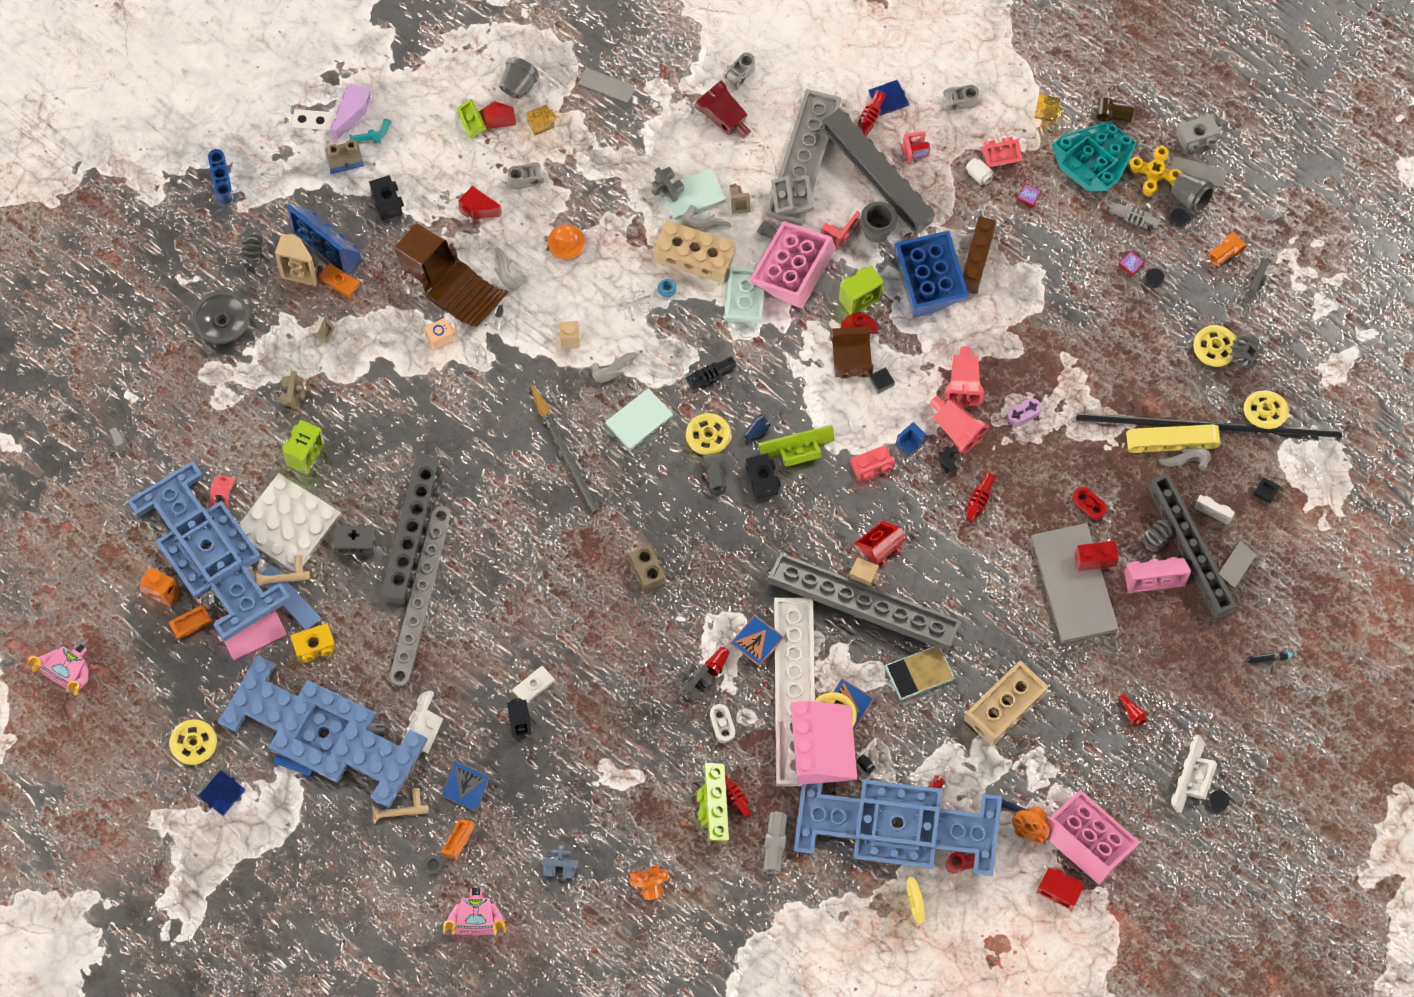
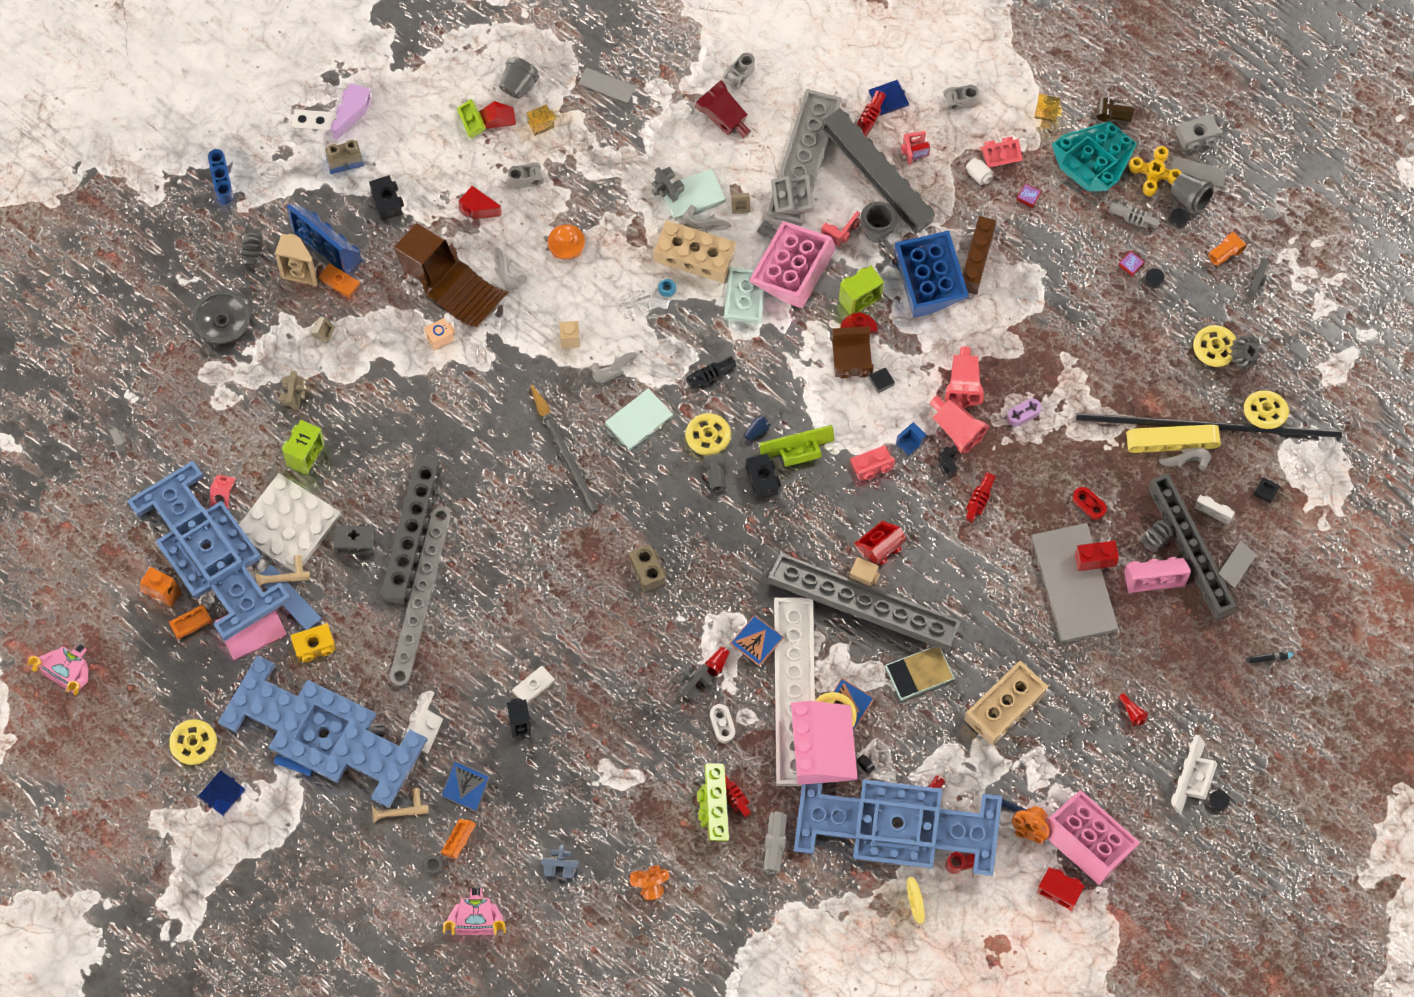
(372, 135): teal piece -> none

